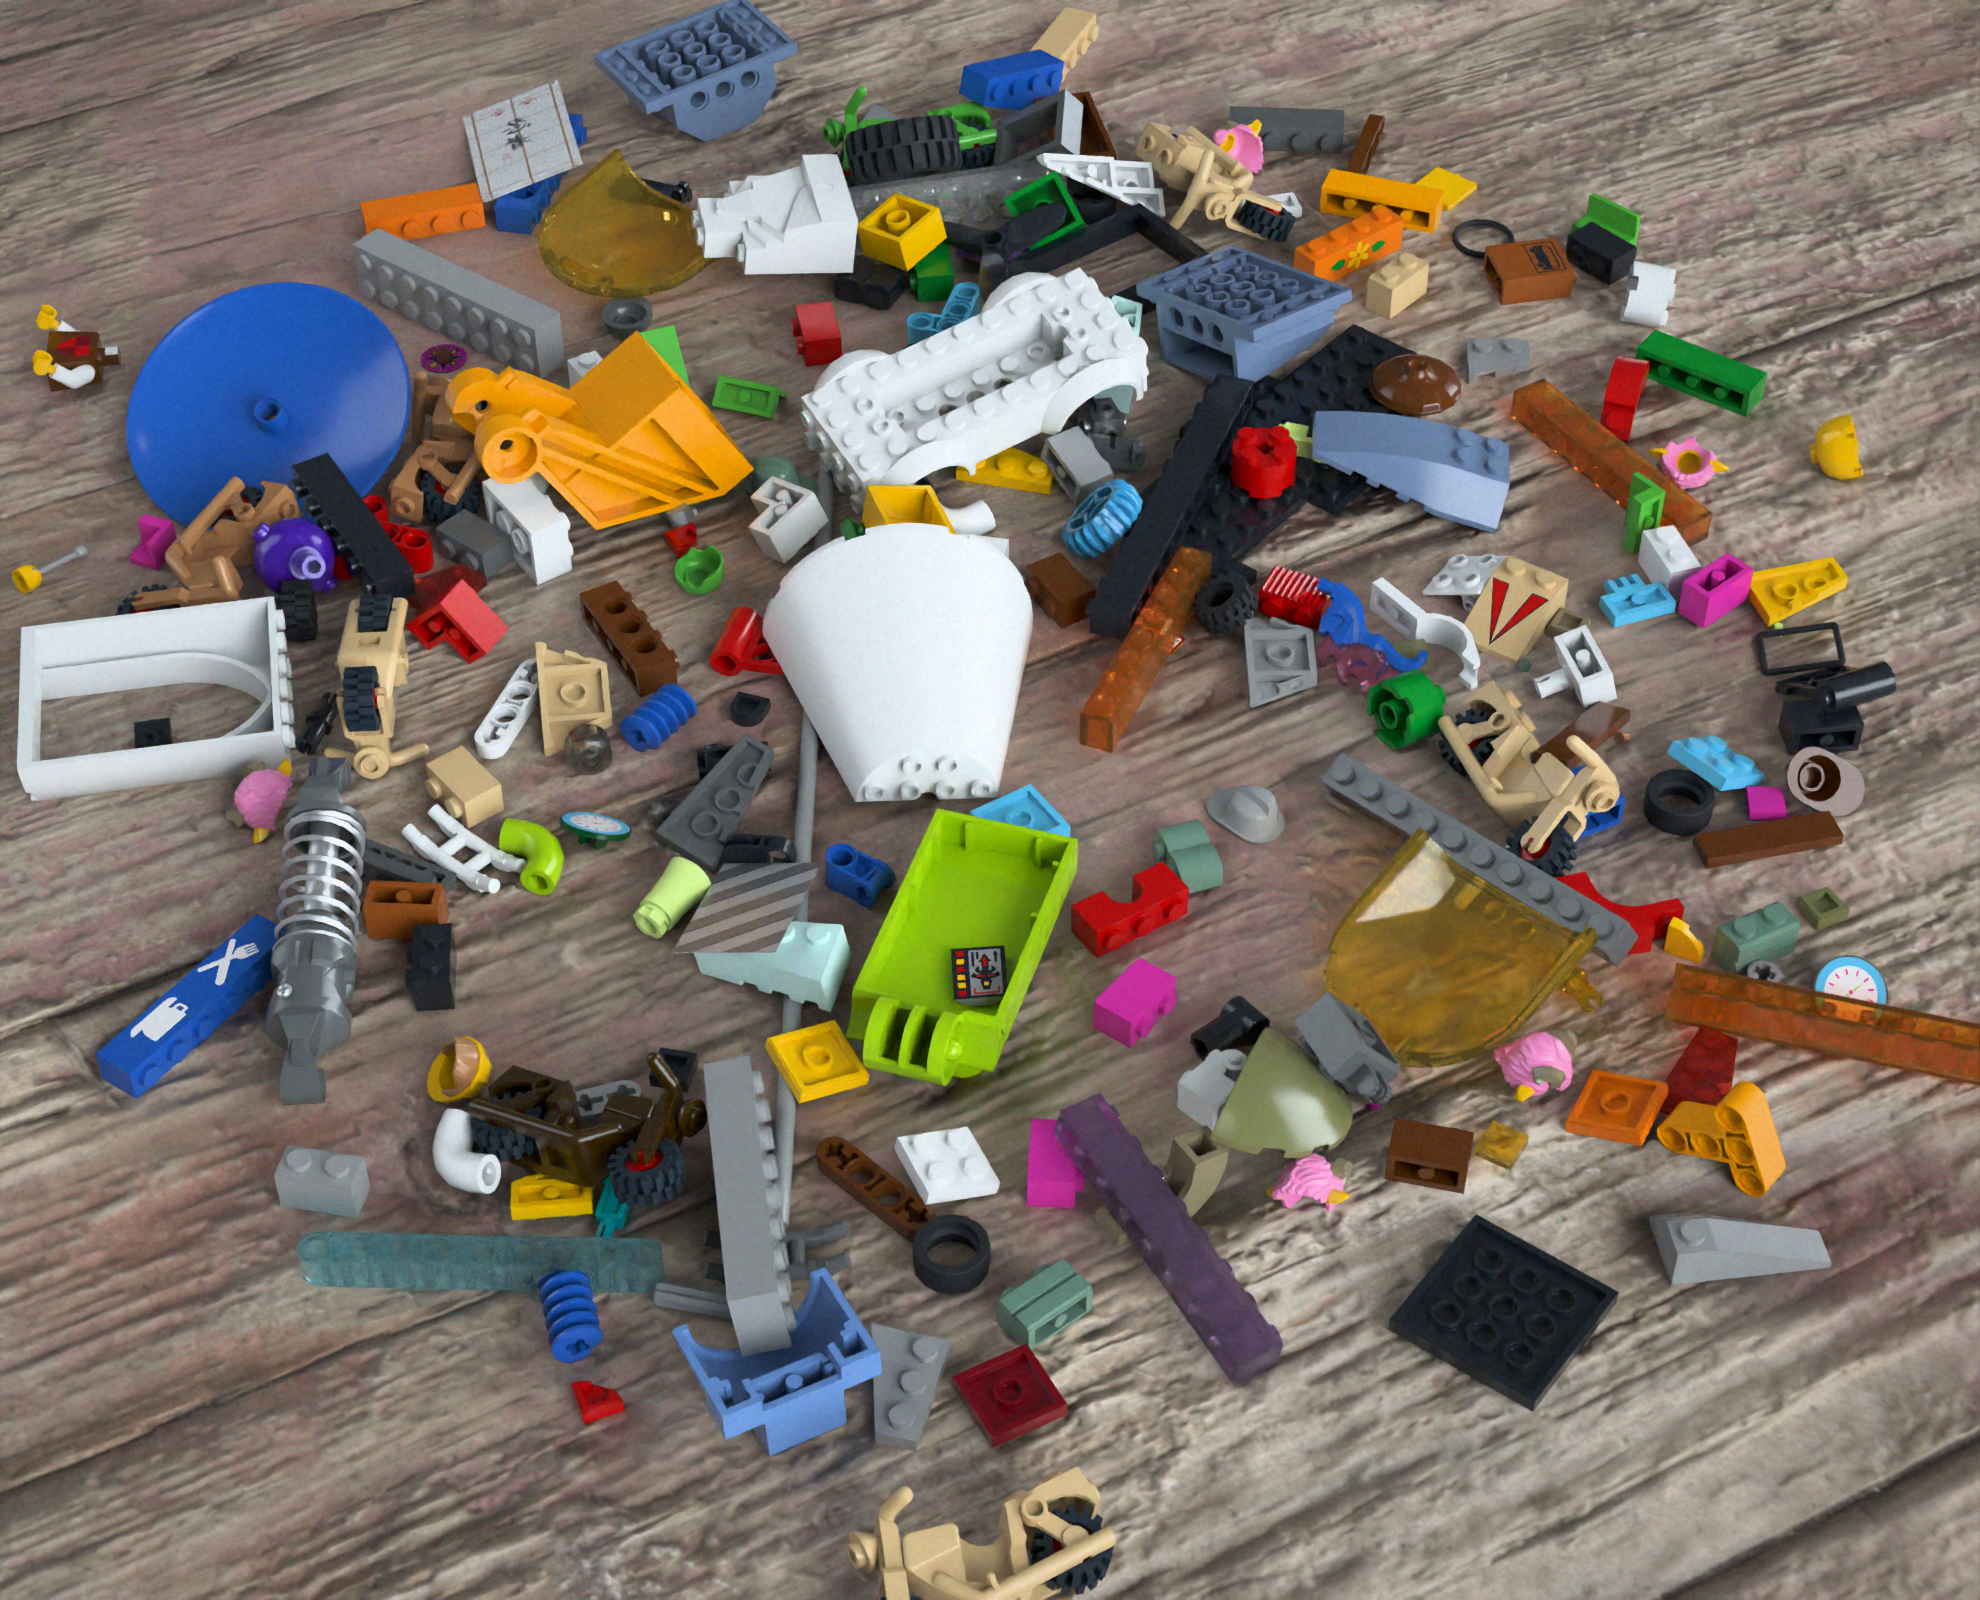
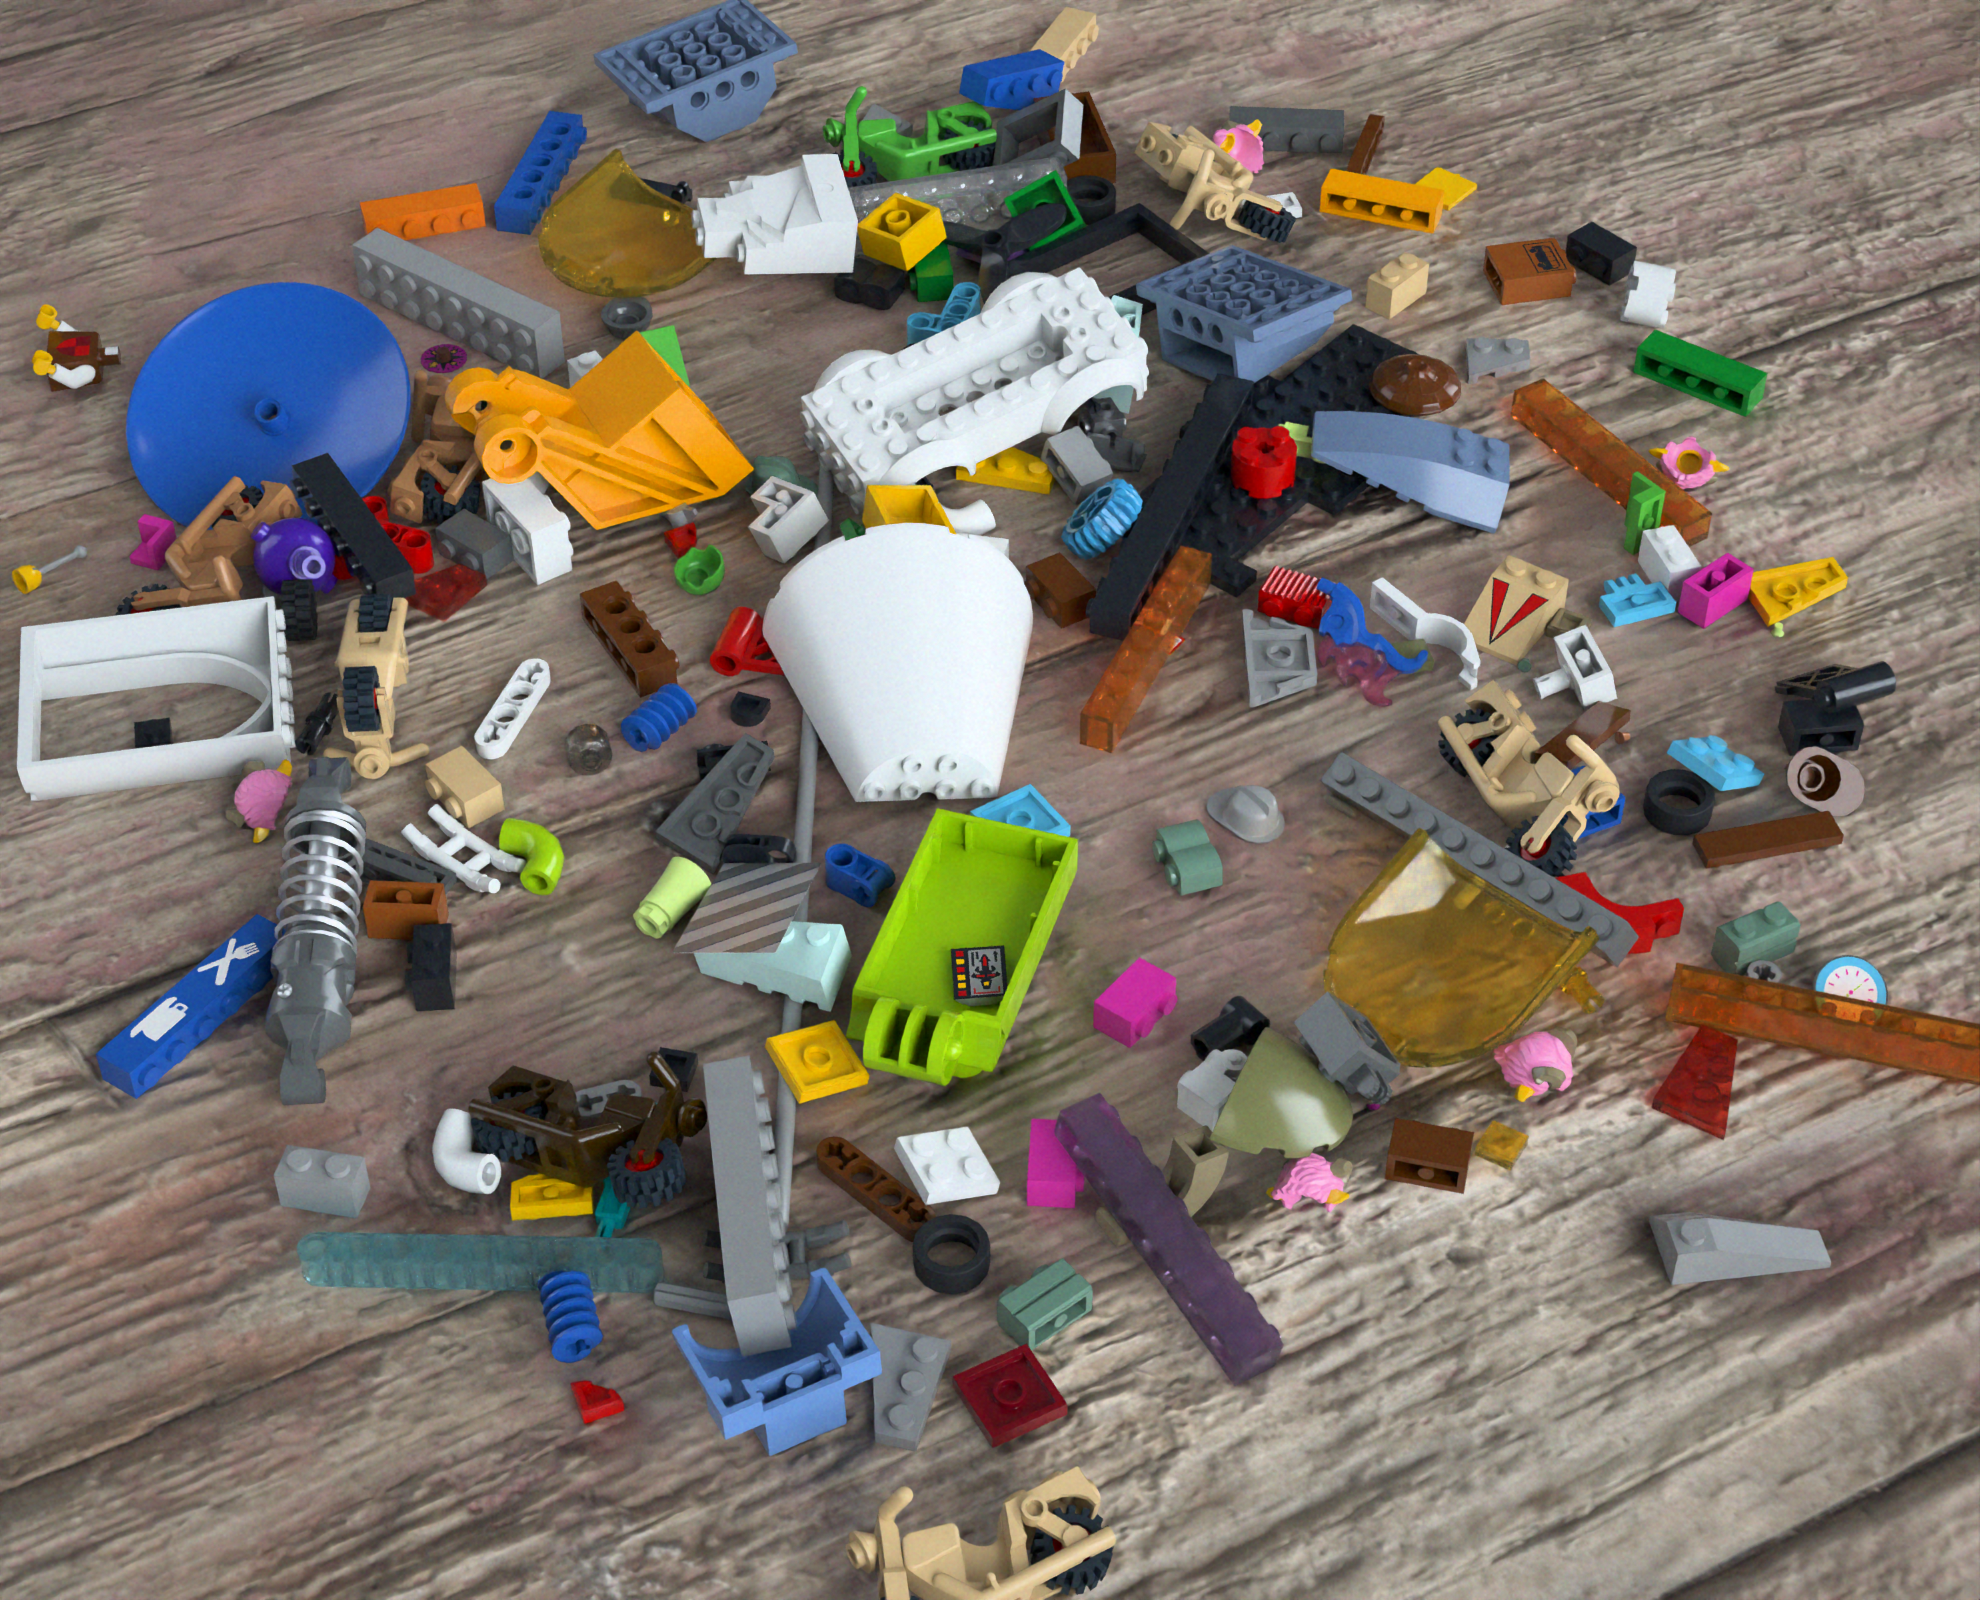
(459, 1070): piece -> none
(461, 620): red brick -> none
(521, 141): clear piece -> none
(570, 694): tan wing -> none
(595, 827): piece -> none
(747, 397): bright green panel -> none
(817, 333): red brick -> none
(903, 149): black tyre -> none
(1107, 925): red arch -> none
(1123, 180): white wedge -> none
(1224, 603): black tyre -> none
(1351, 245): orange brick -> none
(1406, 708): green brick -> none
(1464, 577): white hinge -> none
(1485, 222): black tyre -> none
(1503, 1312): black plate -> none
(1611, 217): bright green panel -> none
(1616, 1107): orange tile -> none
(1623, 394): red arch -> none
(1682, 942): yellow tile -> none
(1731, 1132): light orange beam -> none
(1765, 803): dark pink tile -> none
(1804, 667): black piece -> none
(1822, 908): olive tile -> none
(1837, 448): yellow cylinder -> none

